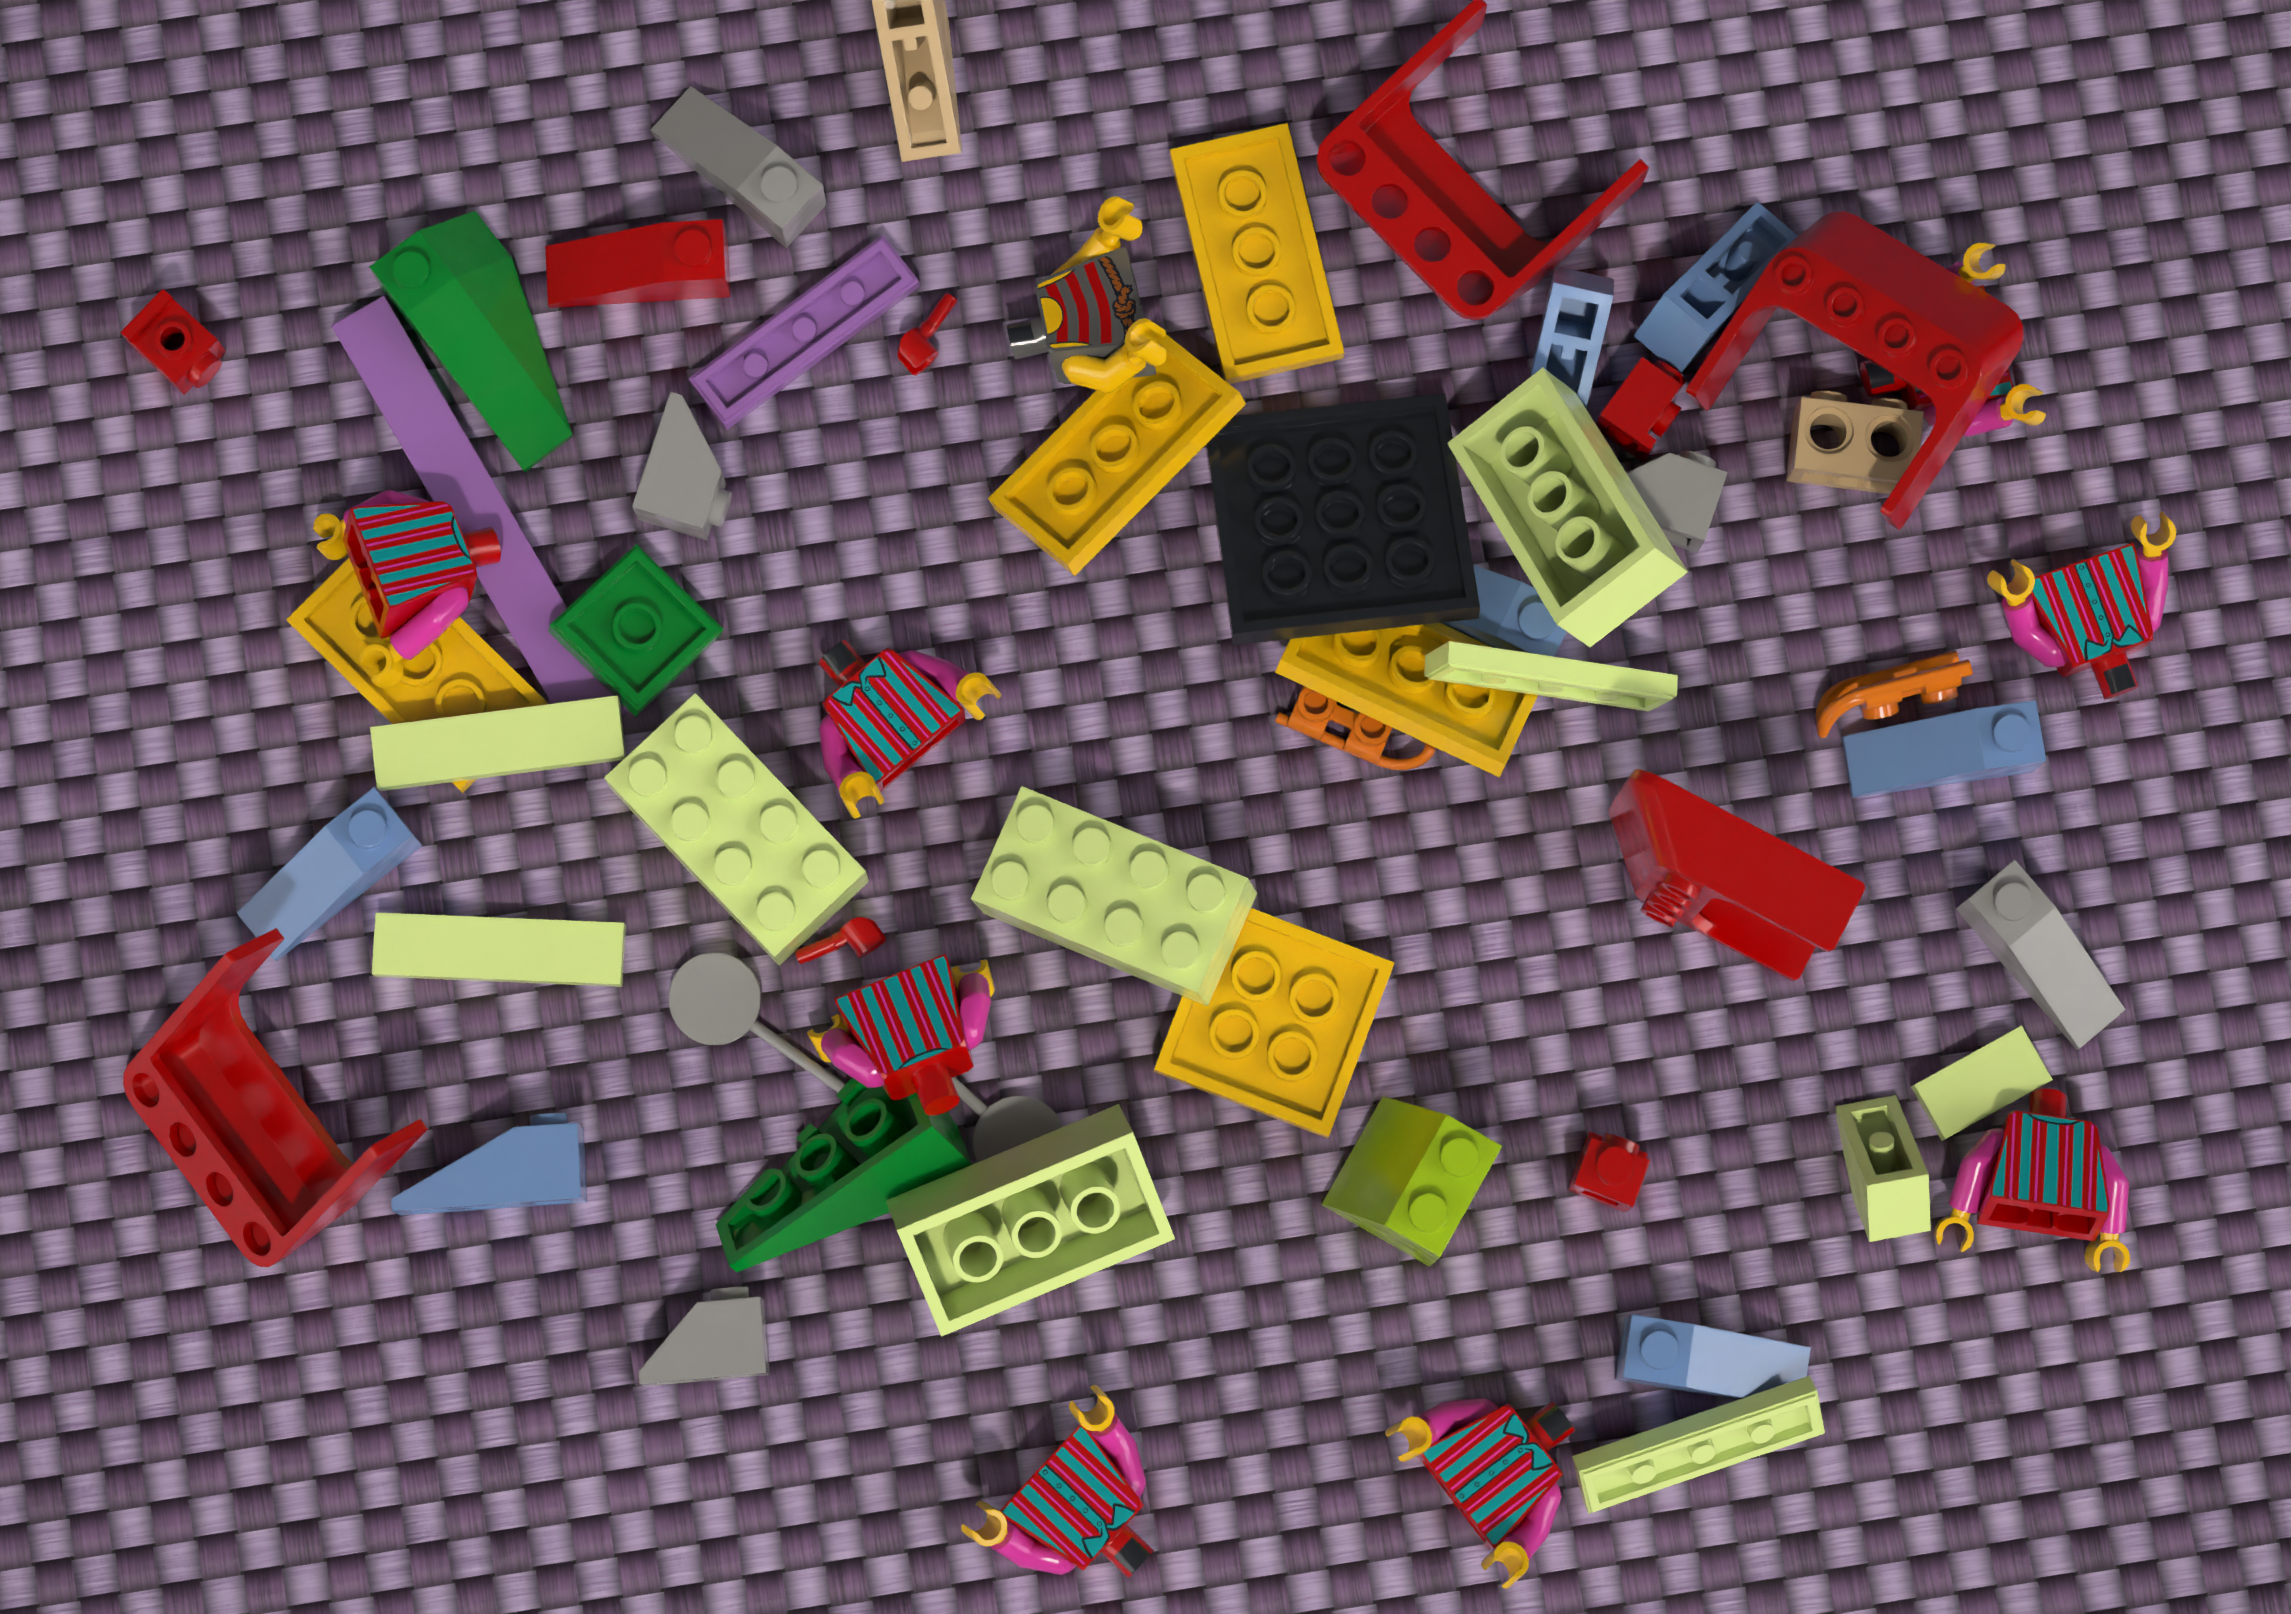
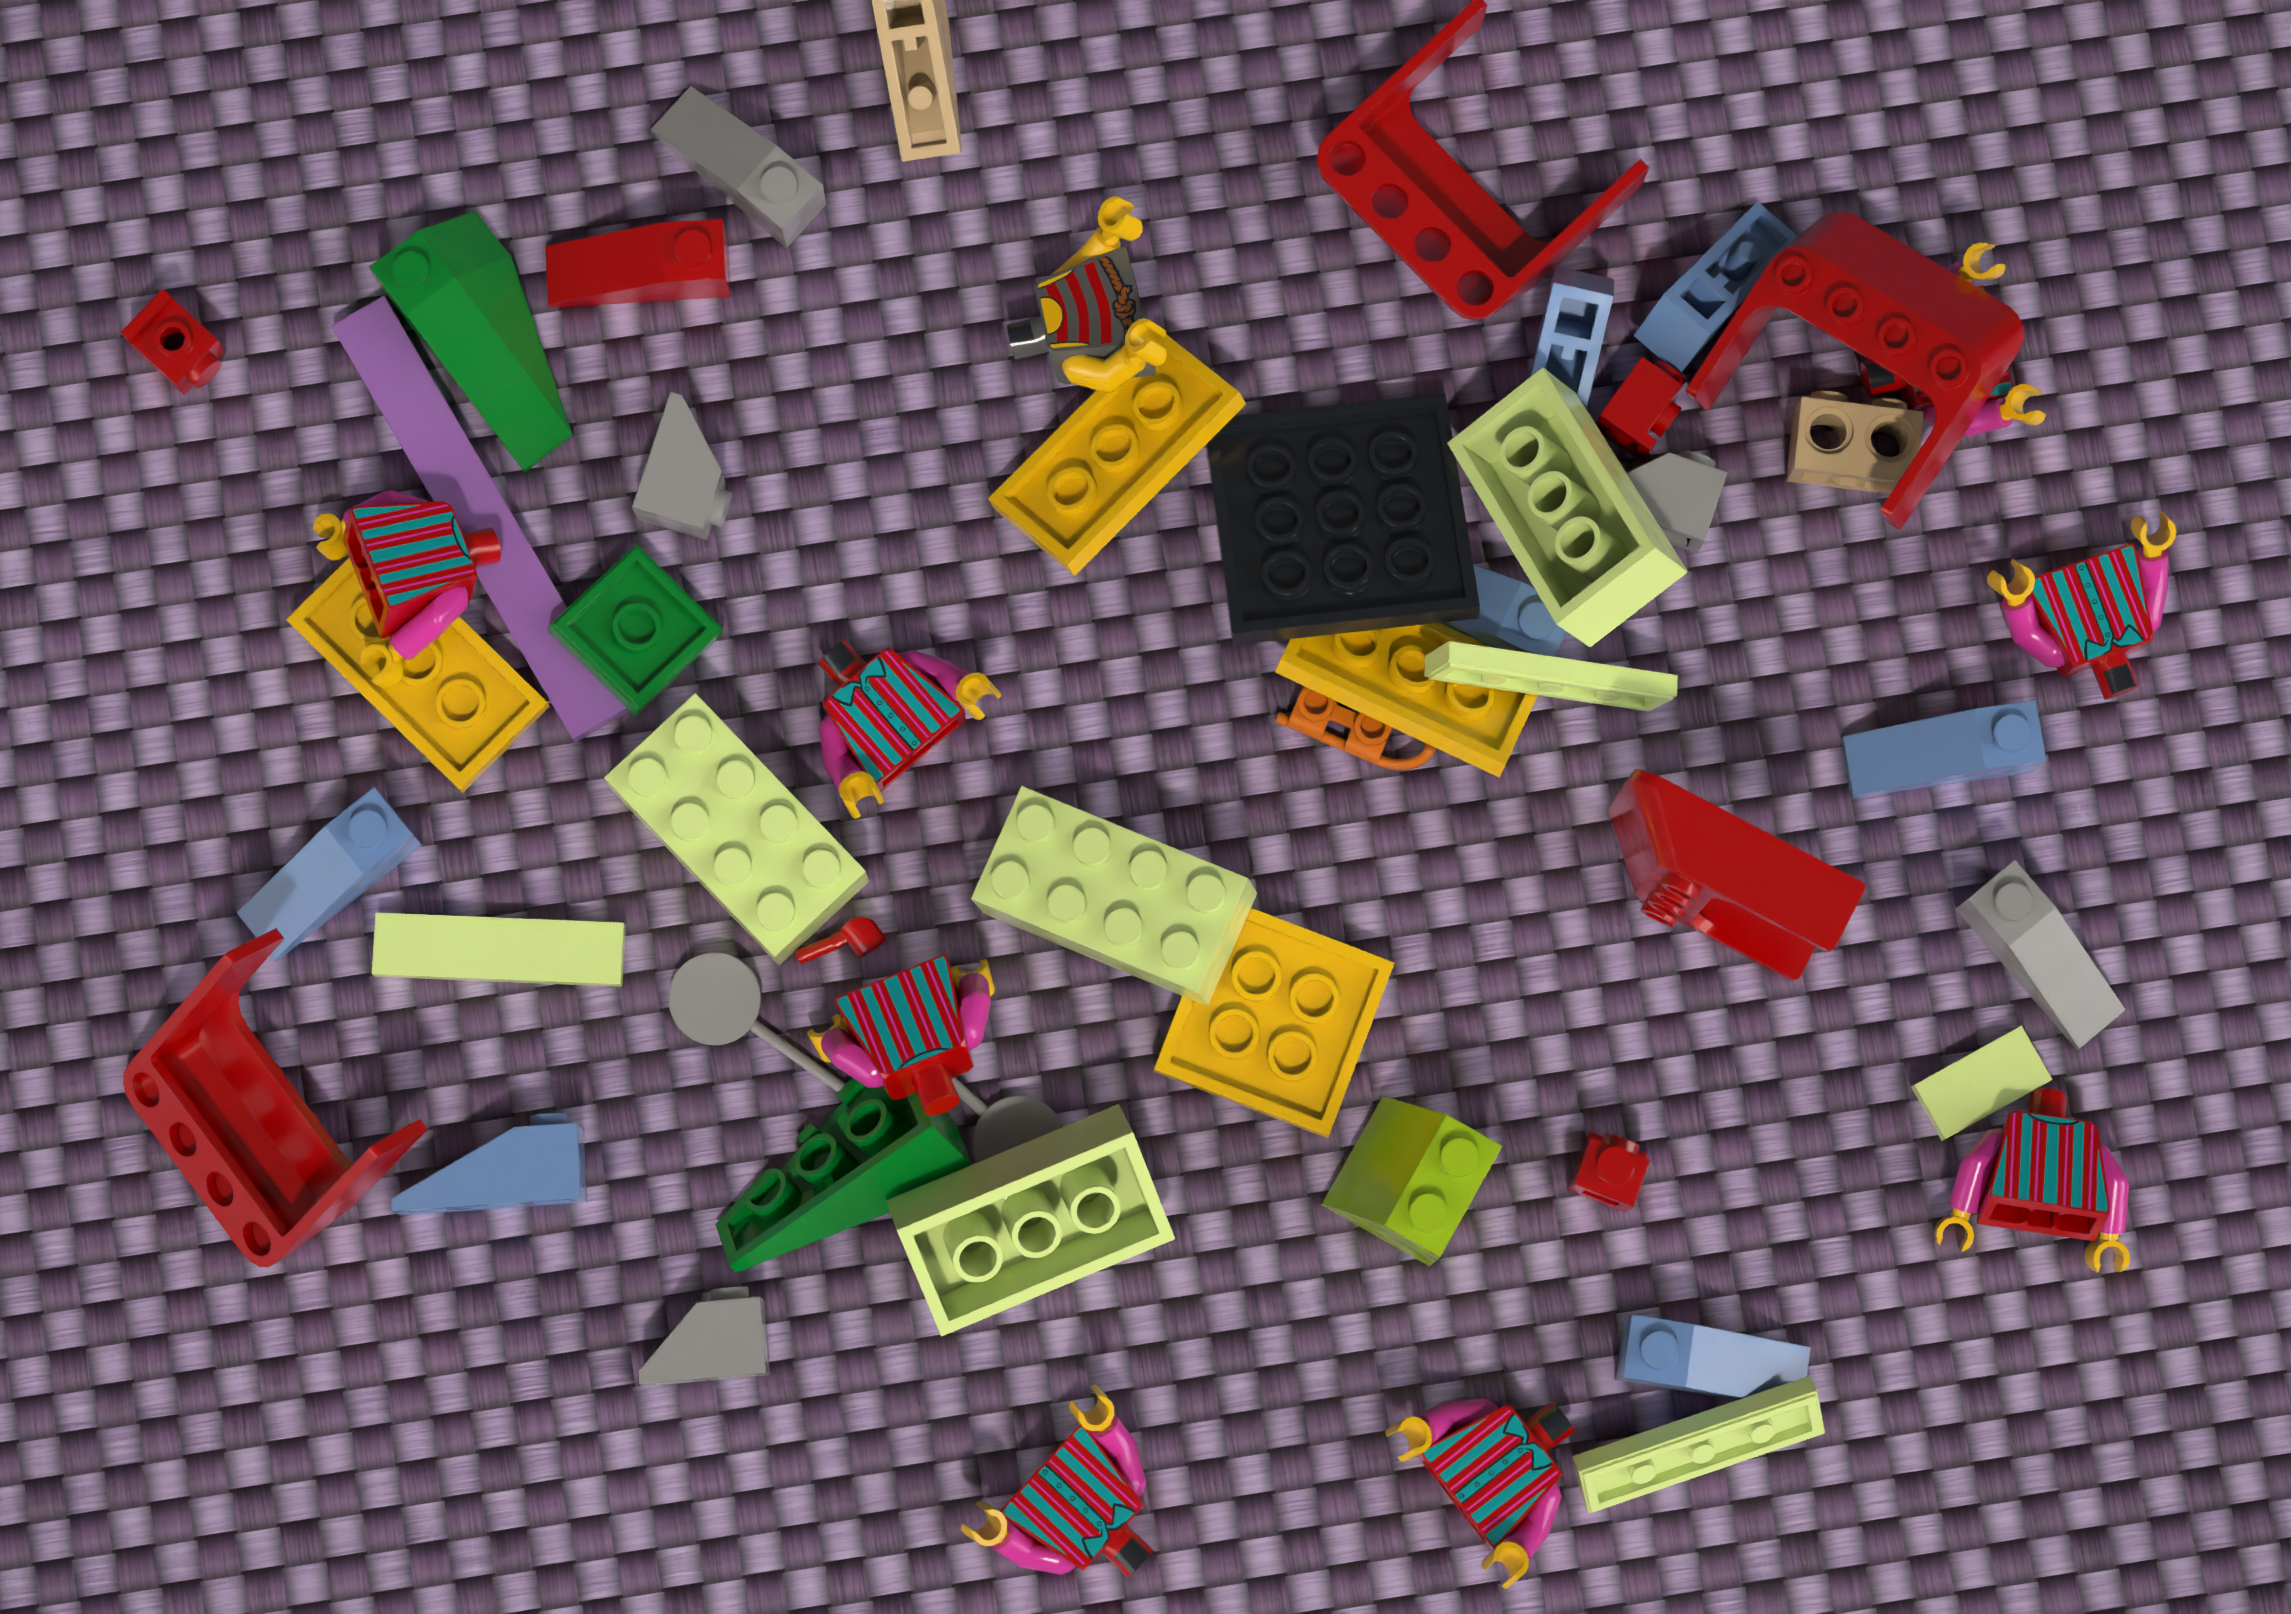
(498, 743): yellowish green tile -> none
(804, 332): medium lavender tile -> none
(914, 348): red hand -> none
(1256, 254): yellow plate -> none
(1881, 690): orange piece -> none
(1884, 1168): yellowish green slope -> none

